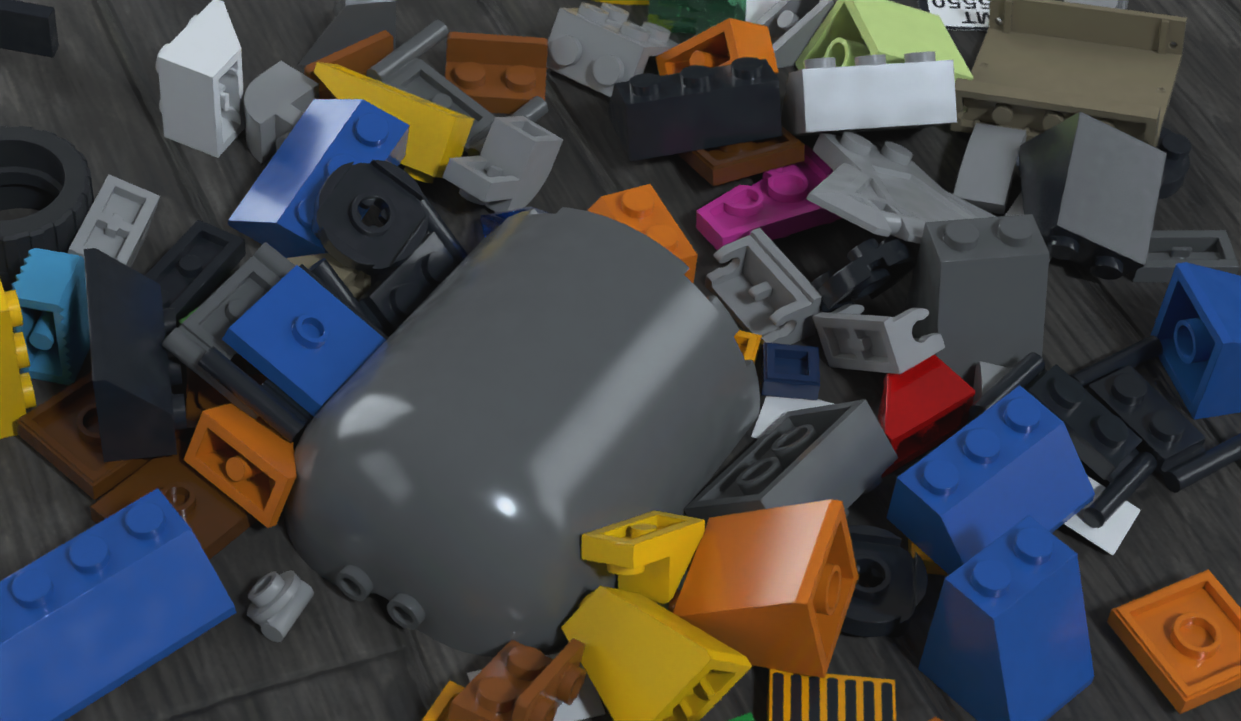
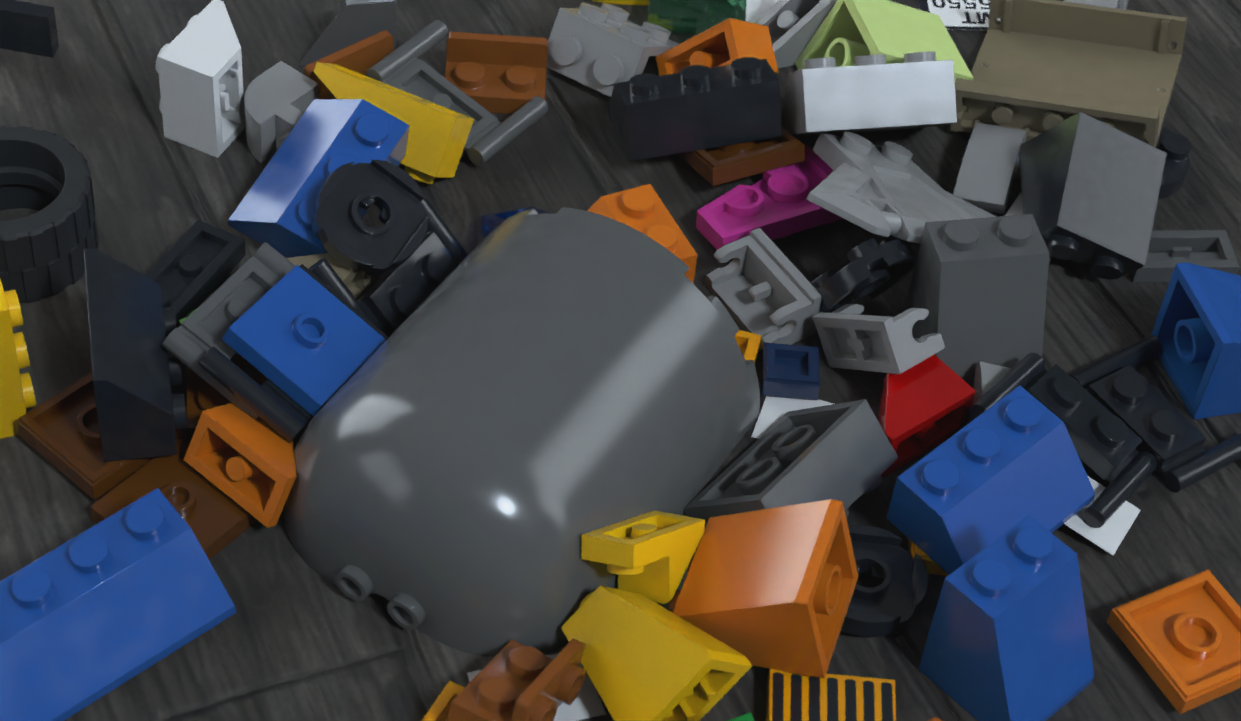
(53, 314): dark azure brick -> none
(117, 221): light grey hinge -> none
(278, 603): light grey plate -> none
(510, 166): light grey brick -> none

